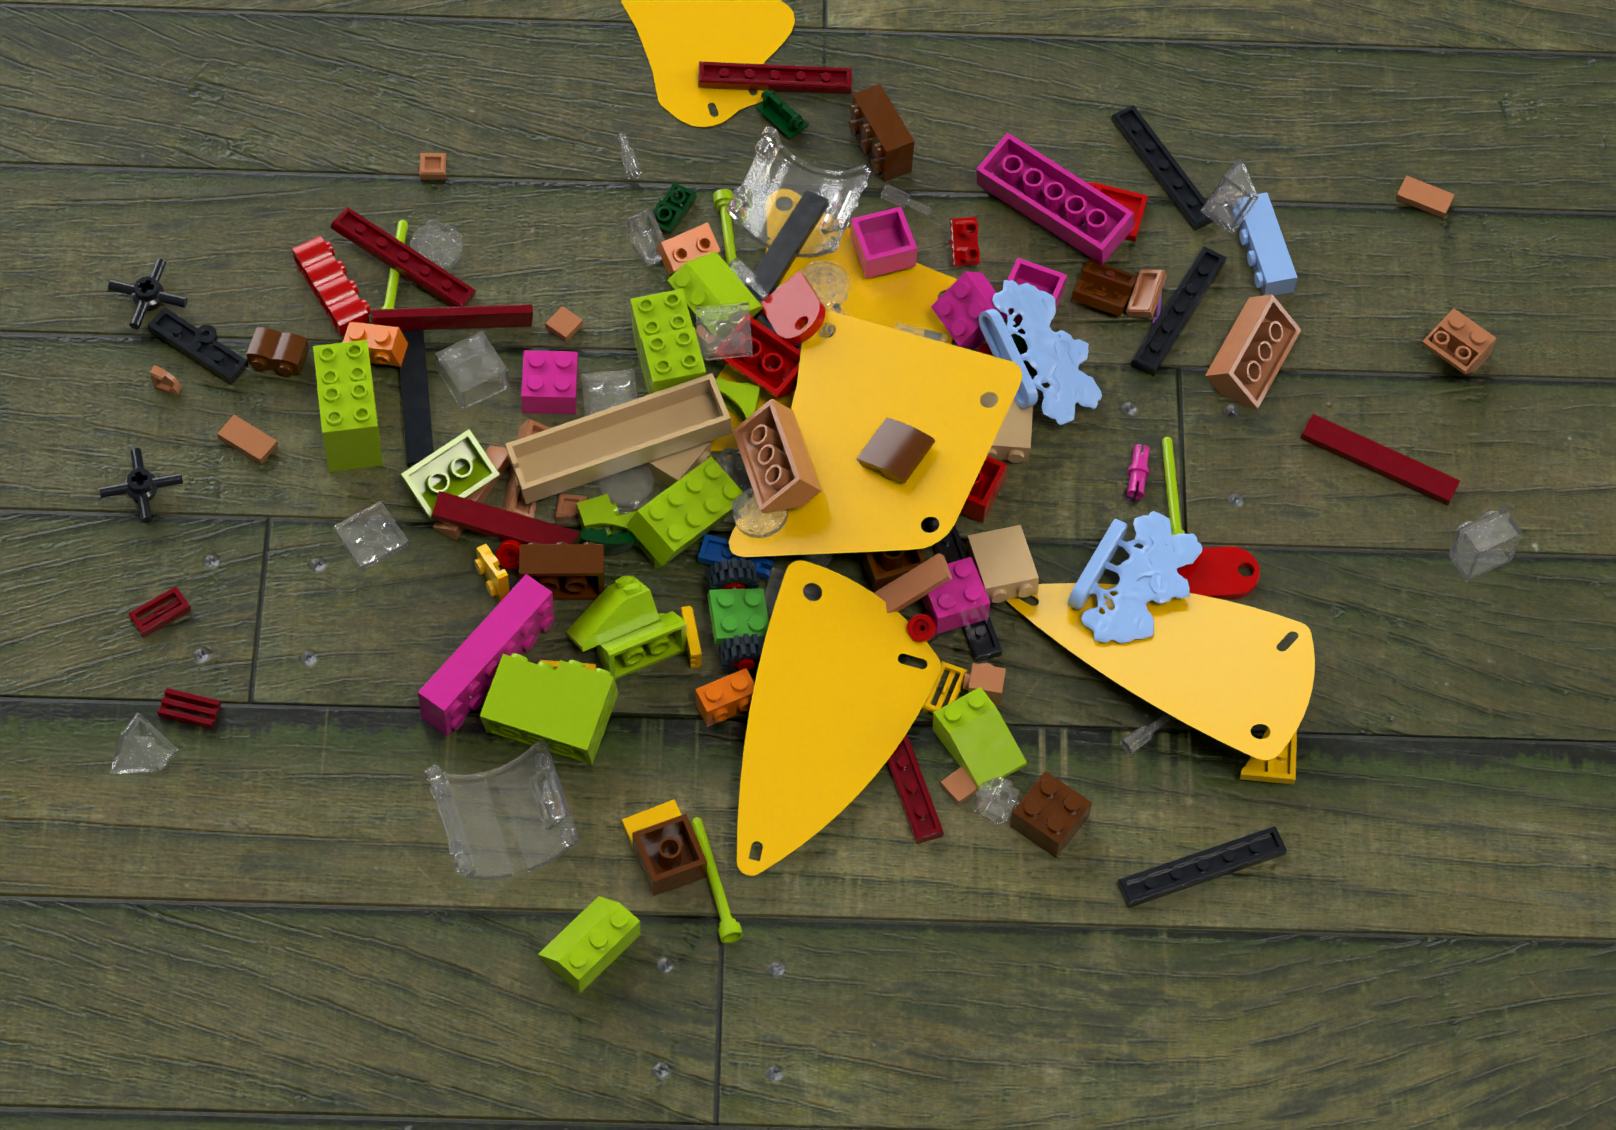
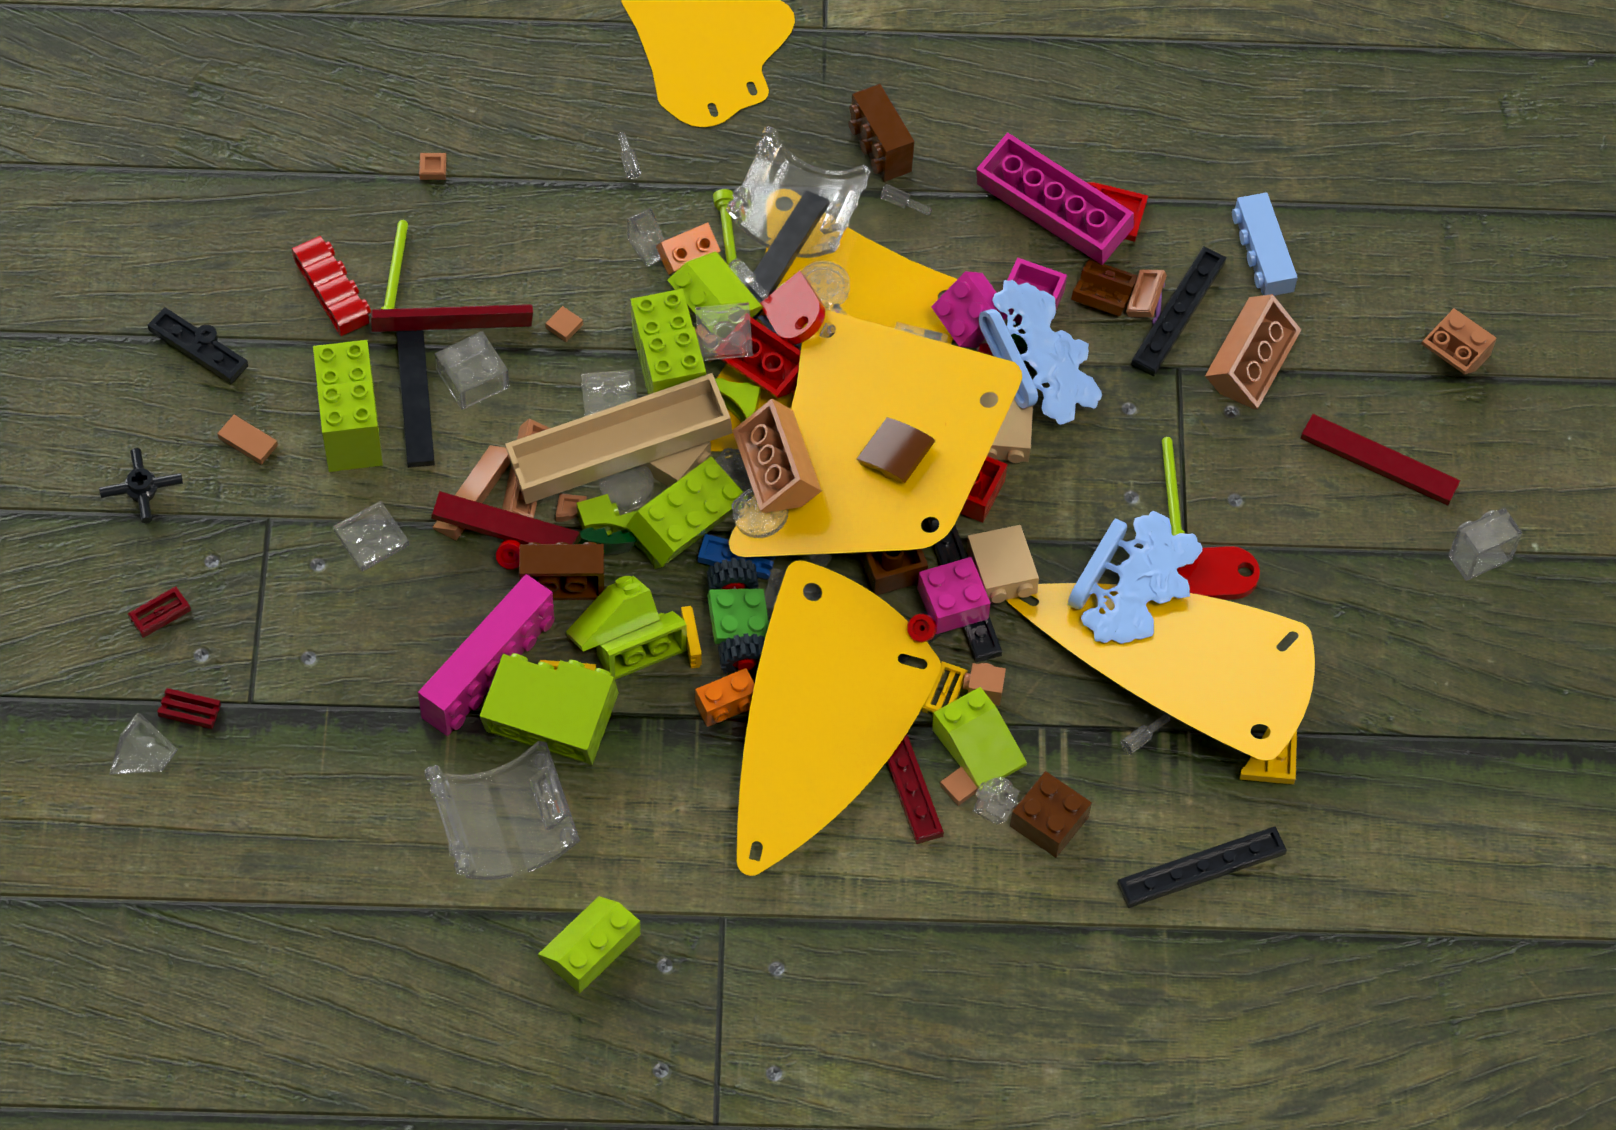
(147, 293): black bar -> none
(165, 381): nougat tile -> none
(277, 351): reddish brown brick -> none
(385, 343): orange brick -> none
(402, 258): dark red tile -> none
(438, 243): clear tile -> none
(453, 469): lime slope -> none
(488, 565): yellow wing -> none
(550, 382): dark pink piece -> none
(650, 817): yellow tile -> none
(669, 854): reddish brown brick -> none
(674, 207): dark green slope -> none
(729, 929): lime piece -> none
(775, 77): dark red tile -> none
(781, 114): dark green hinge -> none
(883, 242): dark pink piece -> none
(915, 583): nougat tile -> none
(964, 241): red hips -> none
(1138, 471): dark pink pin -> none
(1162, 166): black tile -> none
(1231, 198): clear slope -> none
(1425, 196): nougat tile -> none

